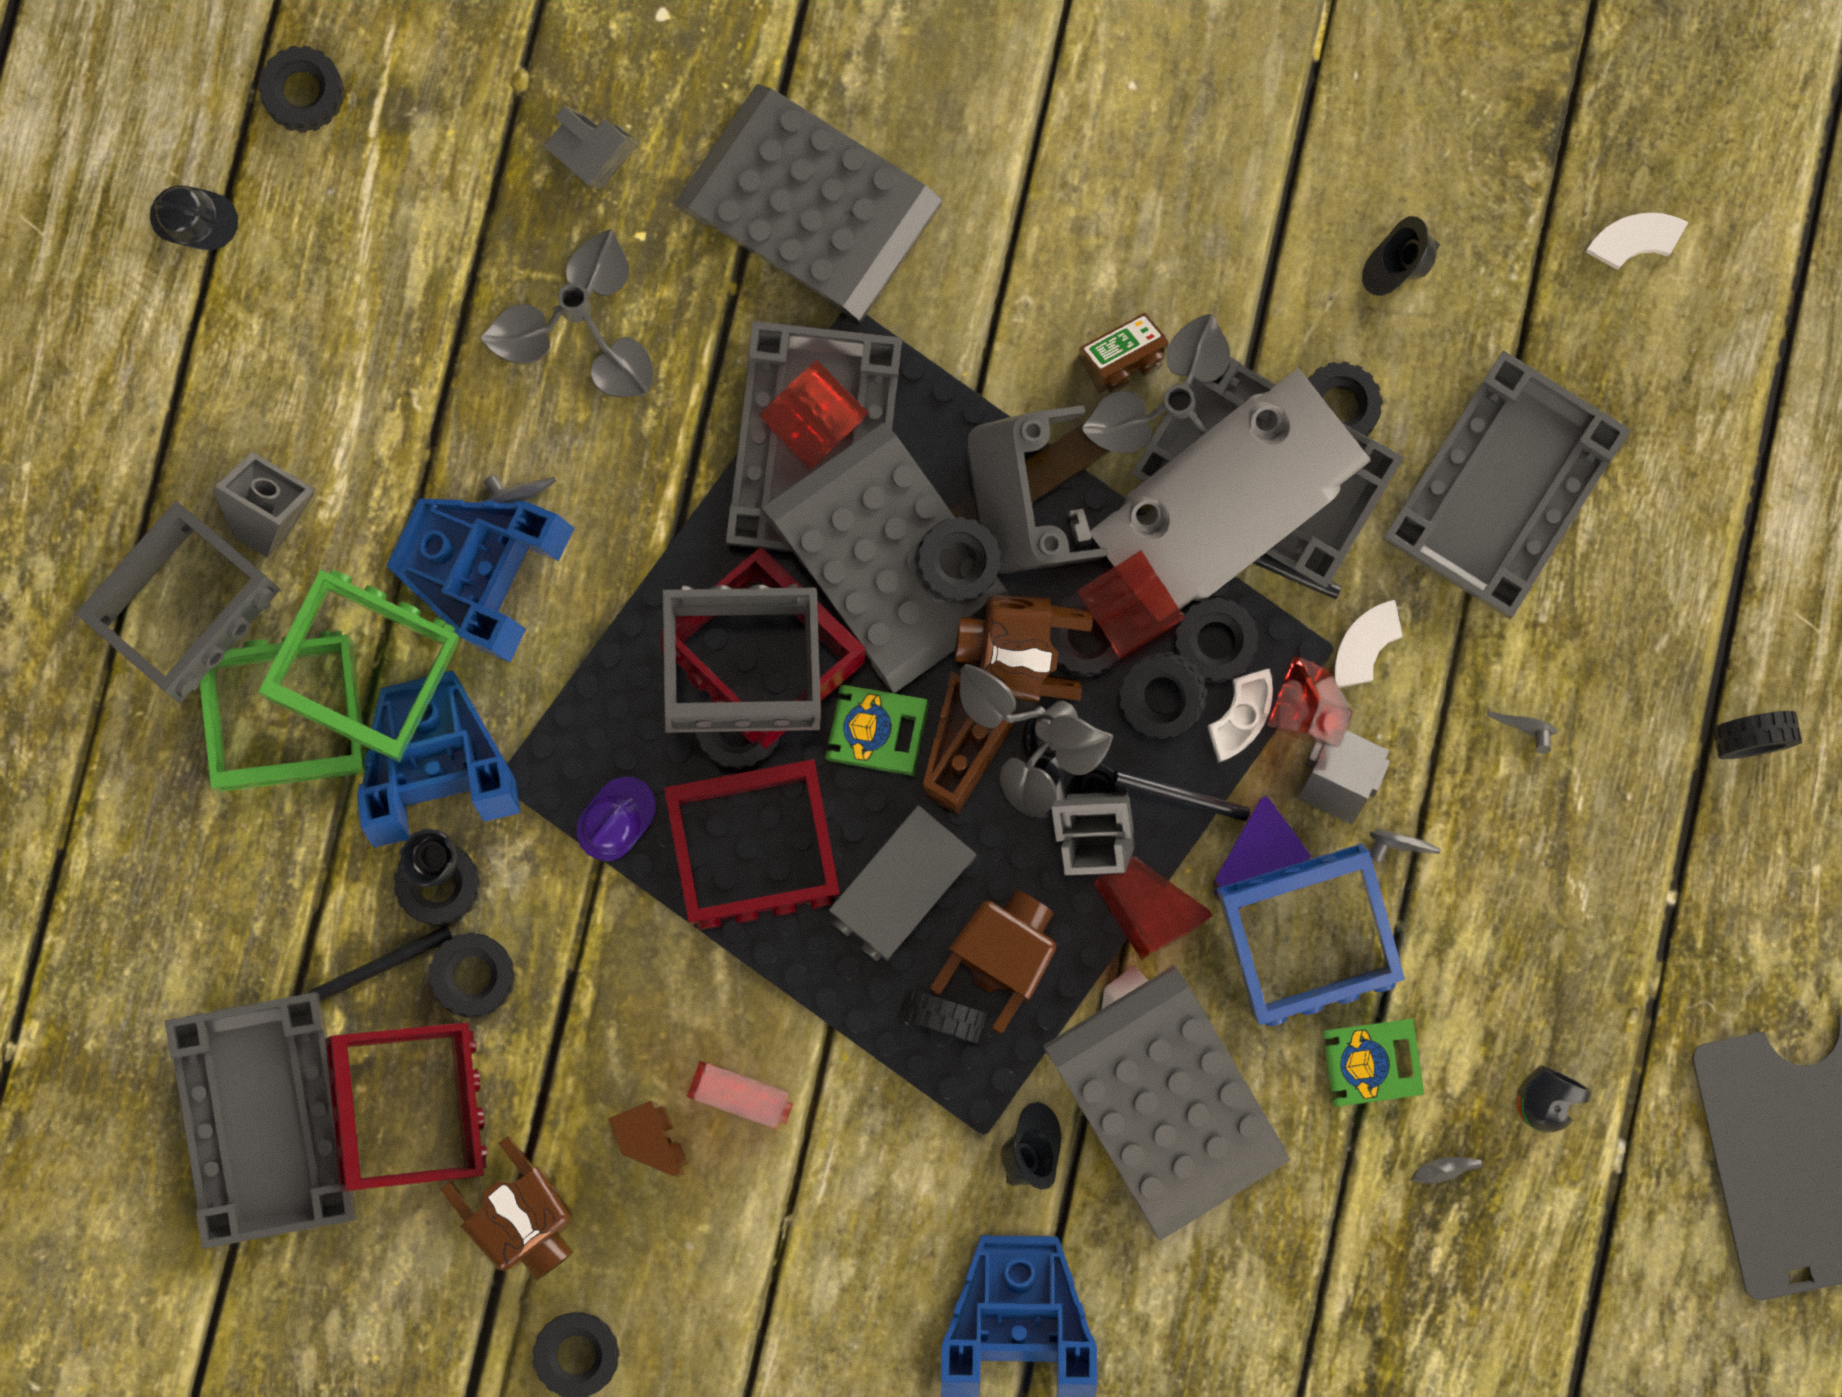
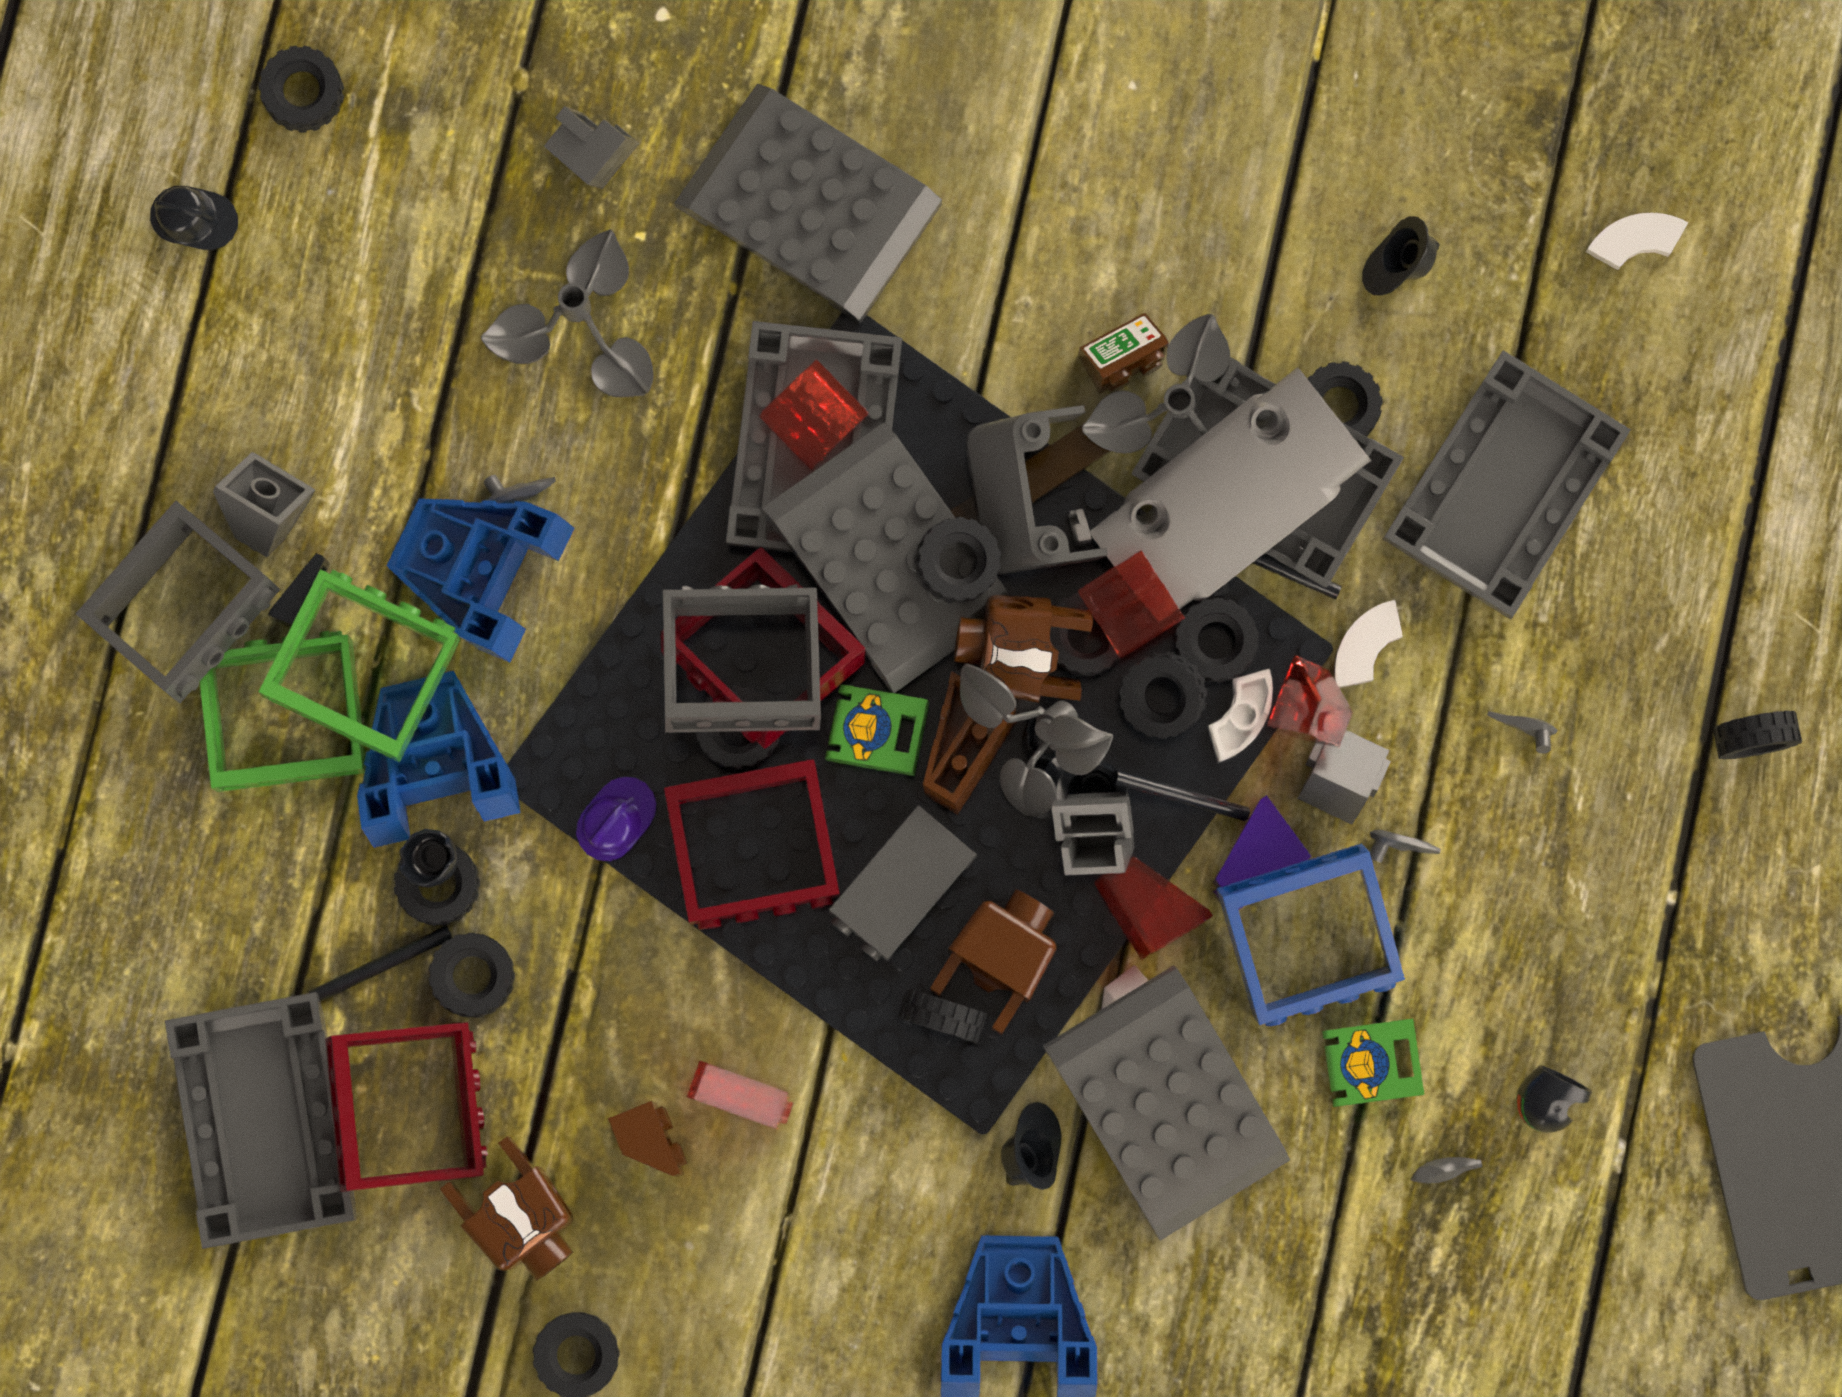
(292, 599): none -> black slope

